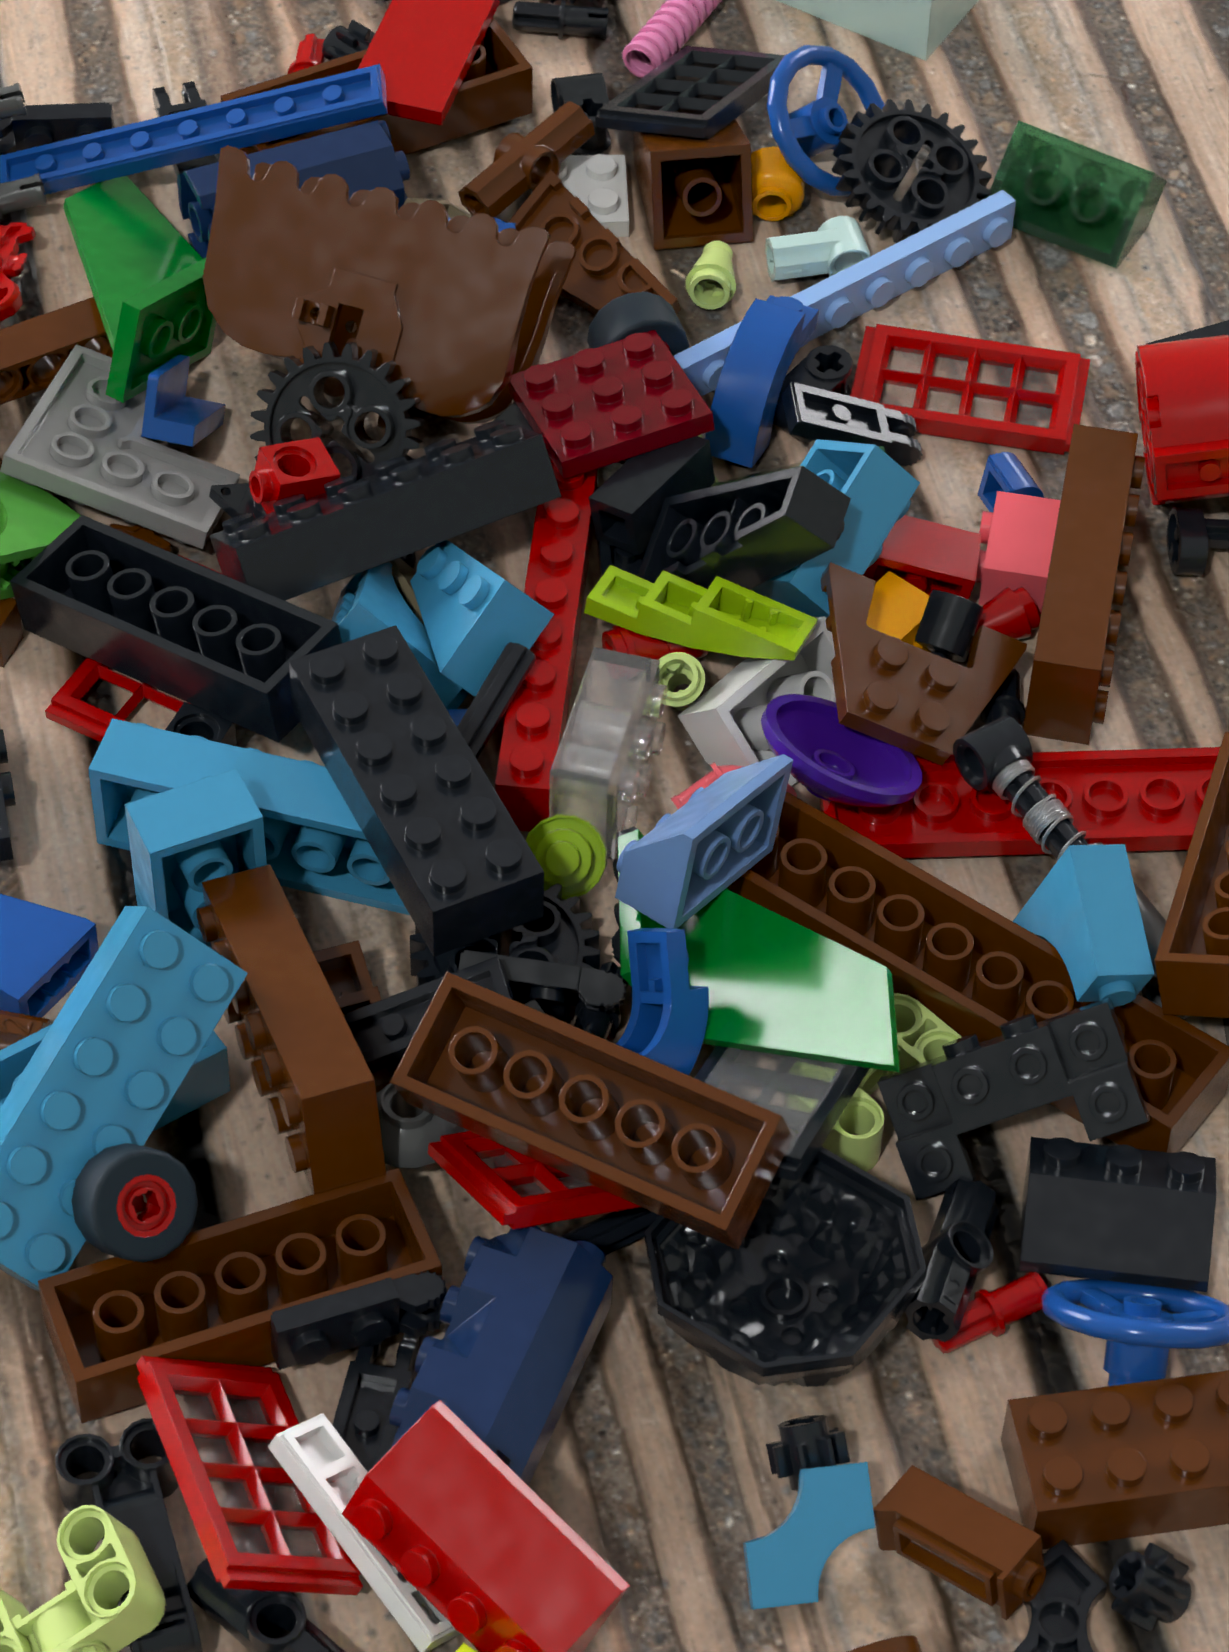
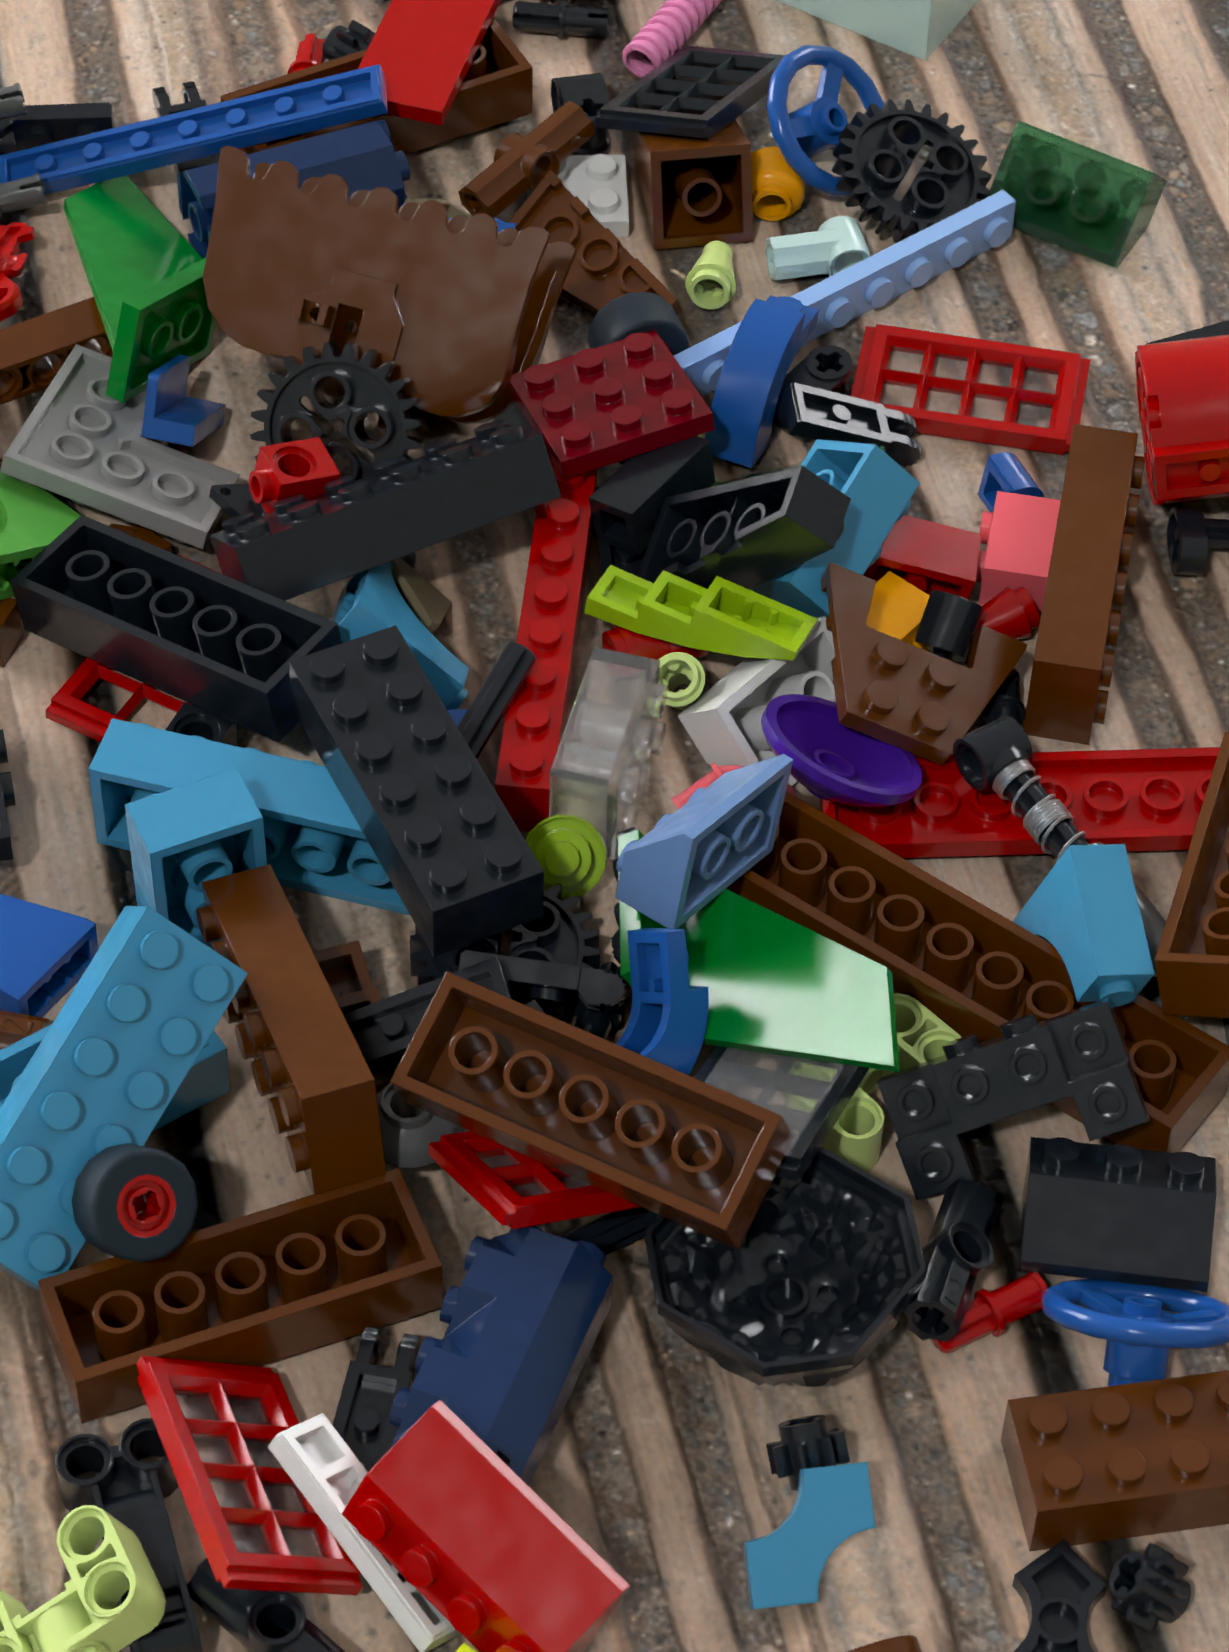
(357, 1318): black hinge -> none
(471, 614): dark azure wedge -> none
(961, 1541): reddish brown window -> none

